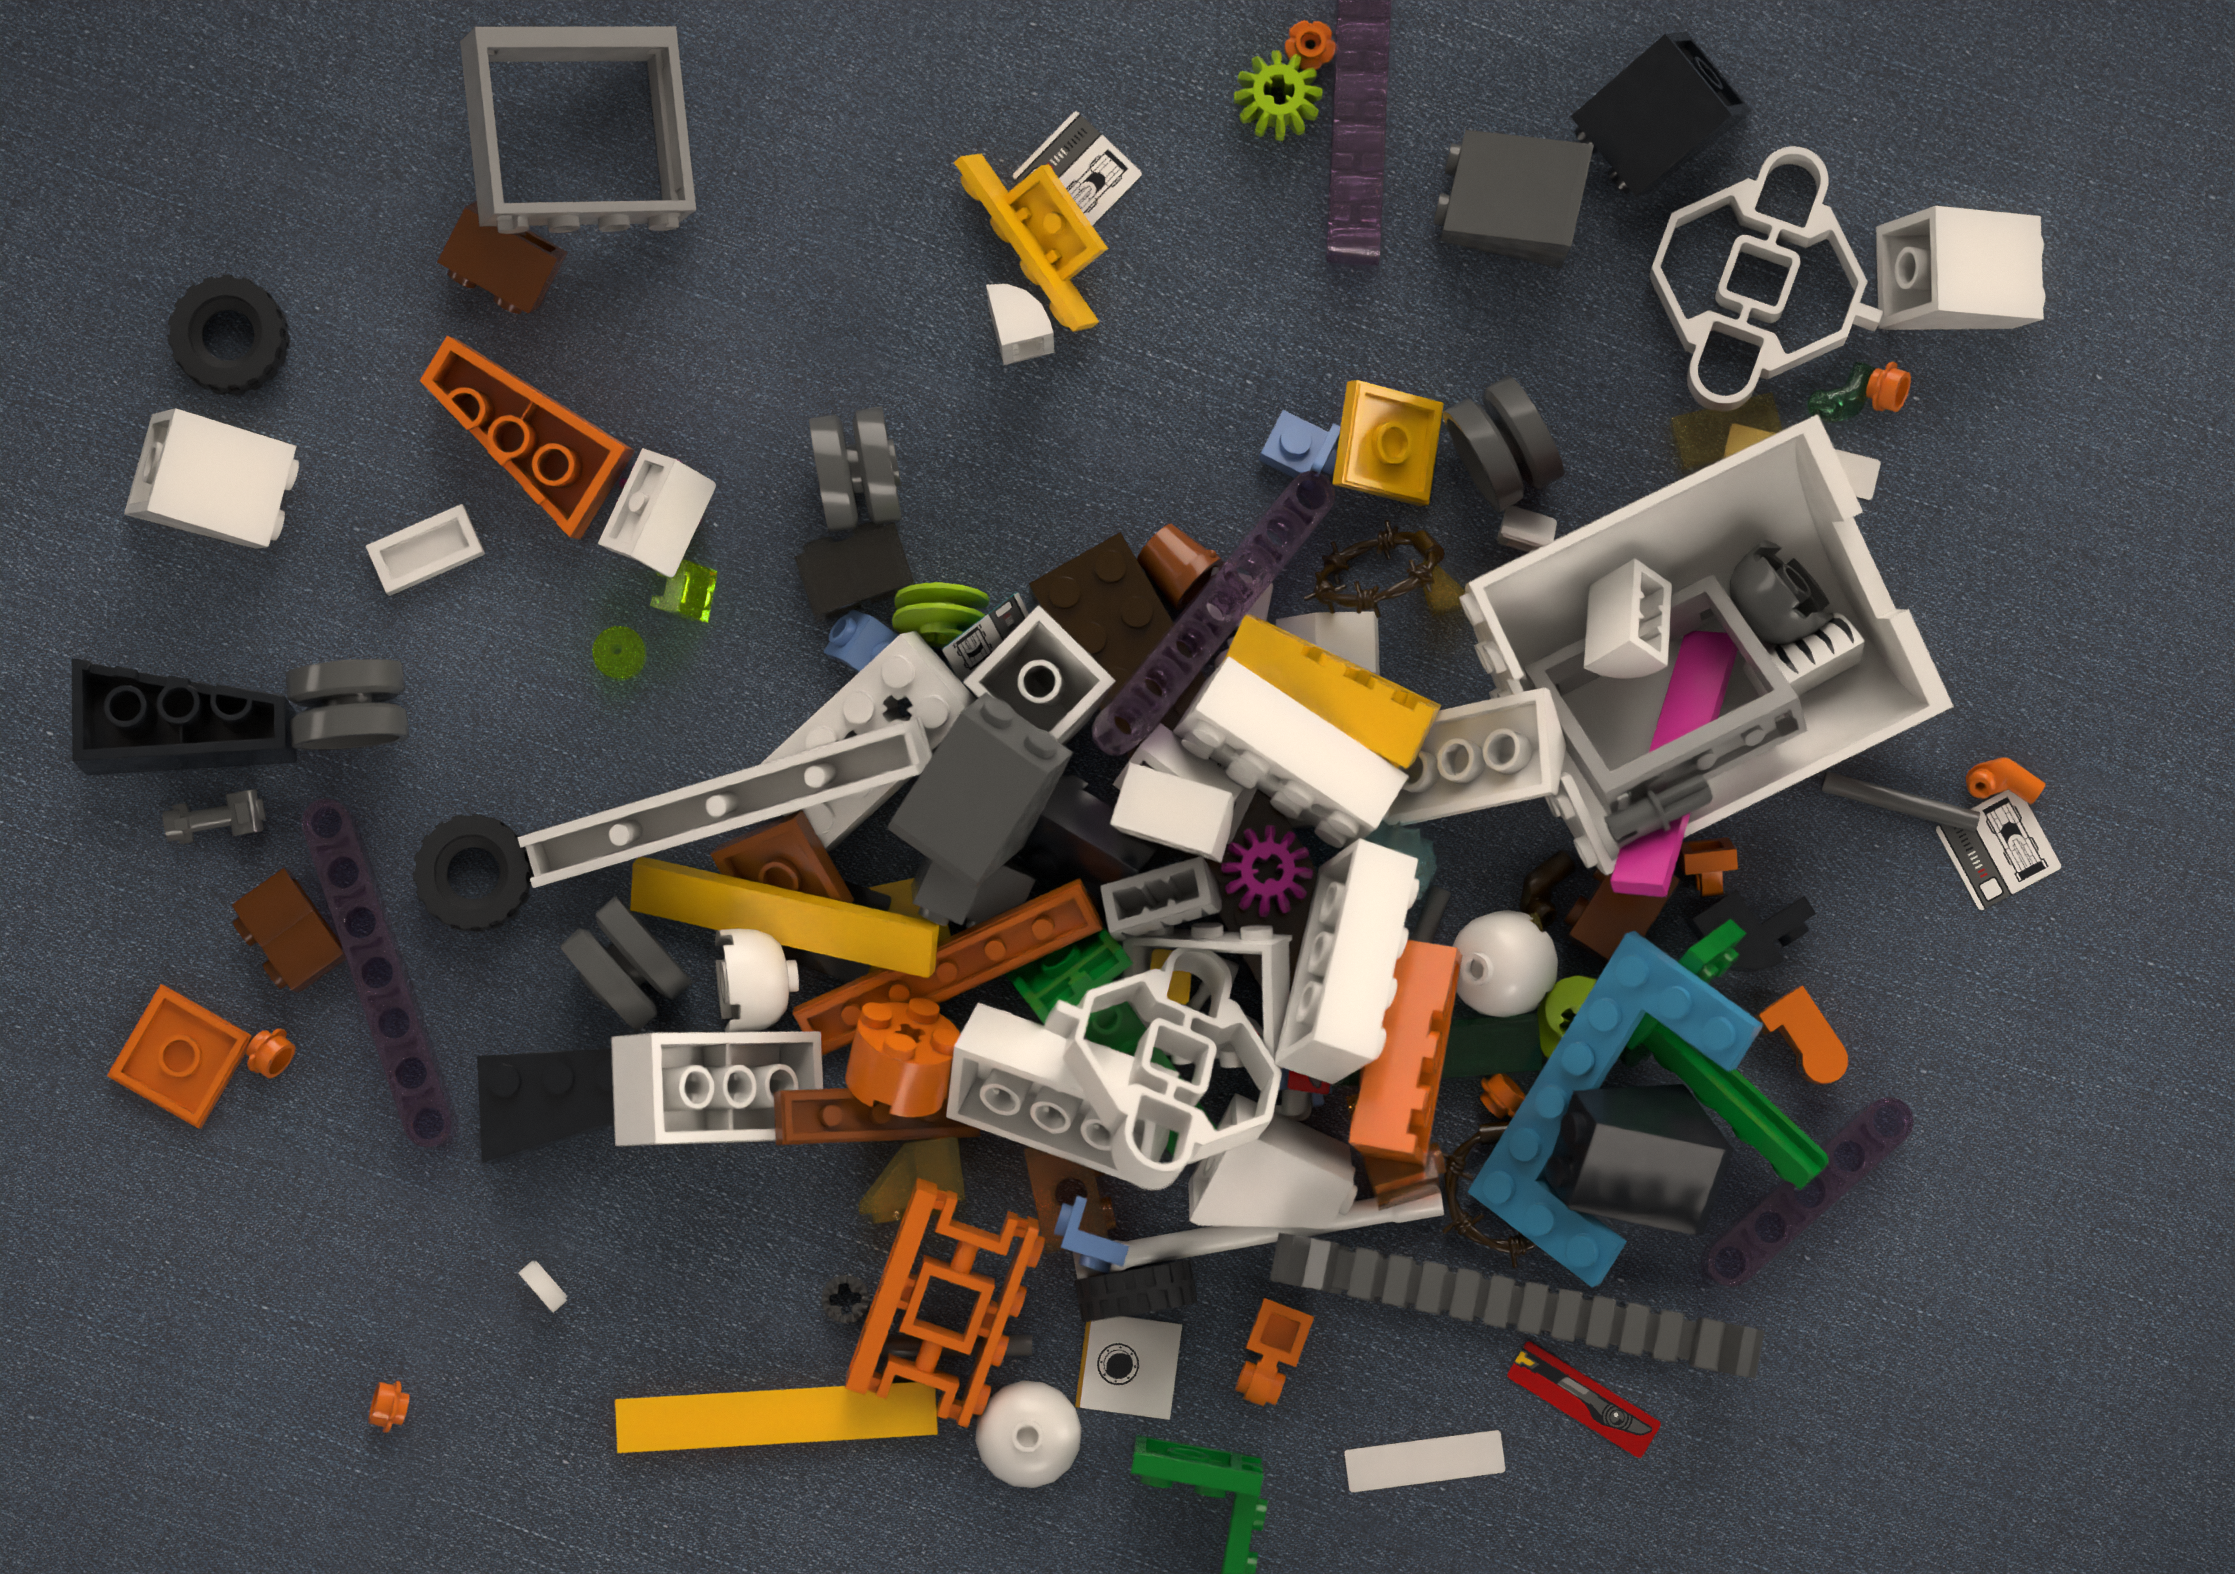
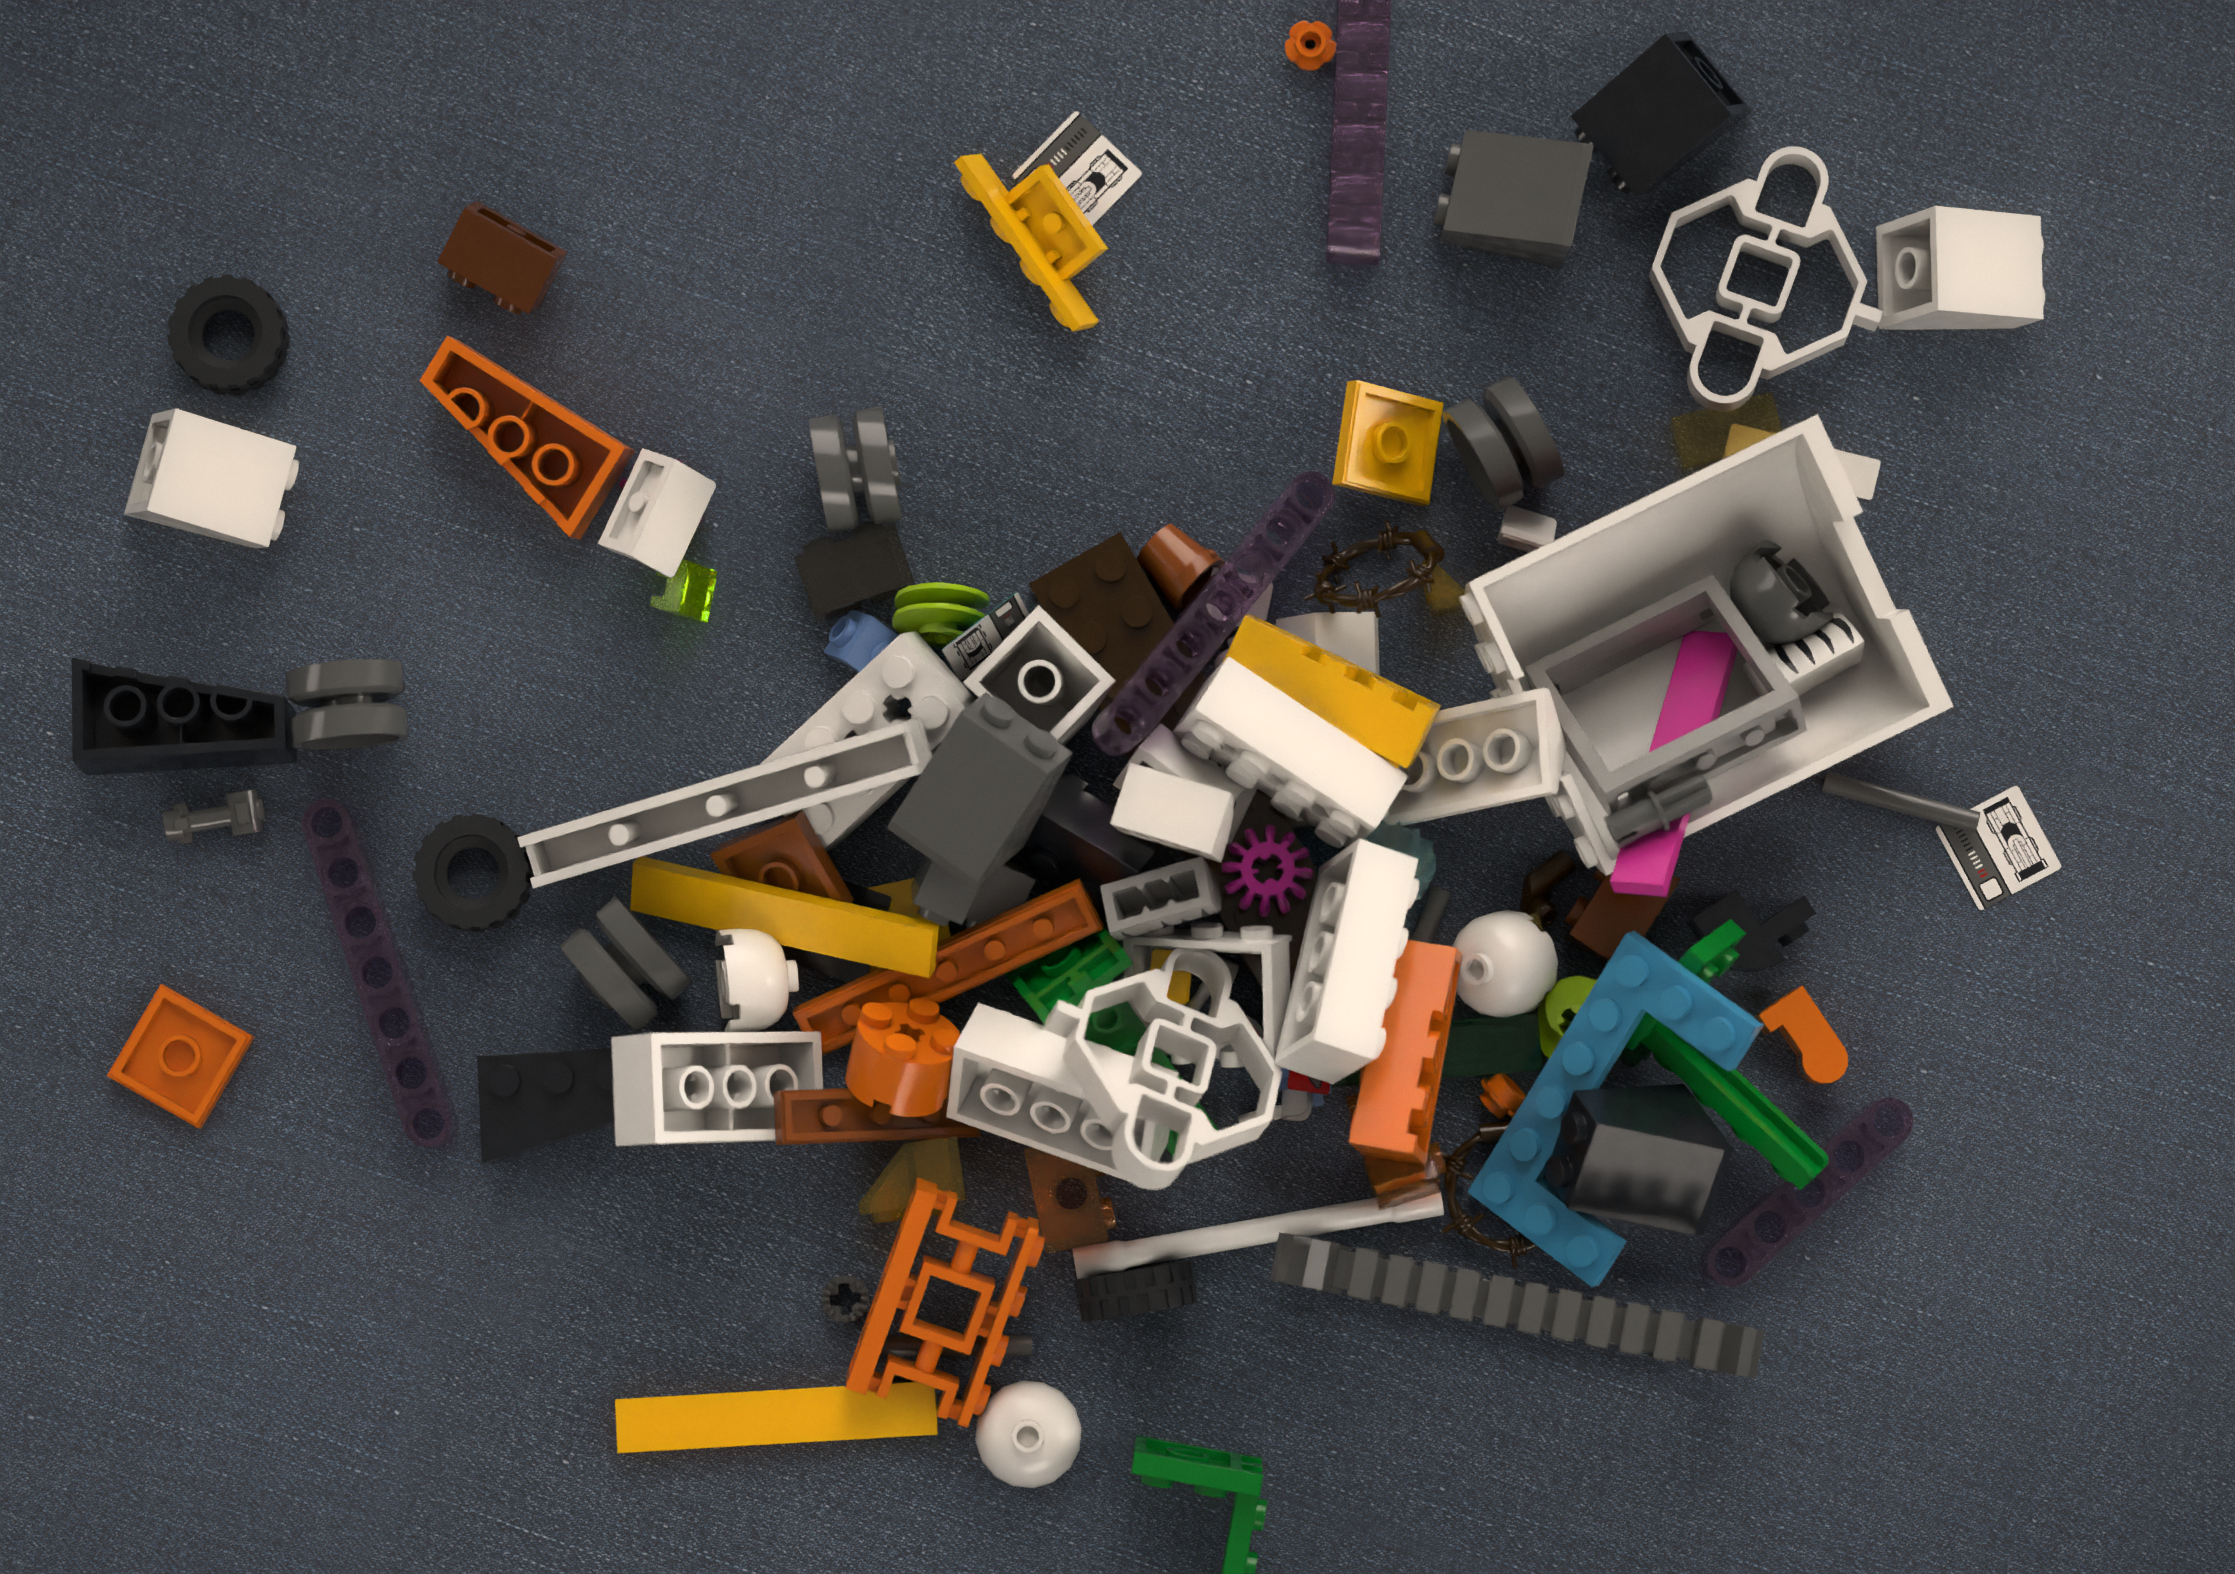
(270, 1053): orange plate -> none
(289, 931): reddish brown brick -> none
(388, 1406): orange plate -> none
(425, 550): white tile -> none
(543, 1285): white tile -> none
(547, 44): light grey window -> none
(621, 665): clear neon green tile -> none
(1019, 323): white brick -> none
(1094, 1250): medium blue bracket -> none
(1129, 1366): white sticker -> none
(1263, 106): lime gear -> none
(1277, 1181): white slope -> none
(1277, 1336): orange plate -> none
(1300, 446): medium blue bracket -> none
(1424, 1461): white sticker -> none
(1584, 1399): red sticker -> none
(1628, 623): white brick -> none
(1708, 861): orange tile -> none
(1842, 401): clear green arm -> none
(1888, 387): orange plate -> none
(2003, 775): orange arm -> none

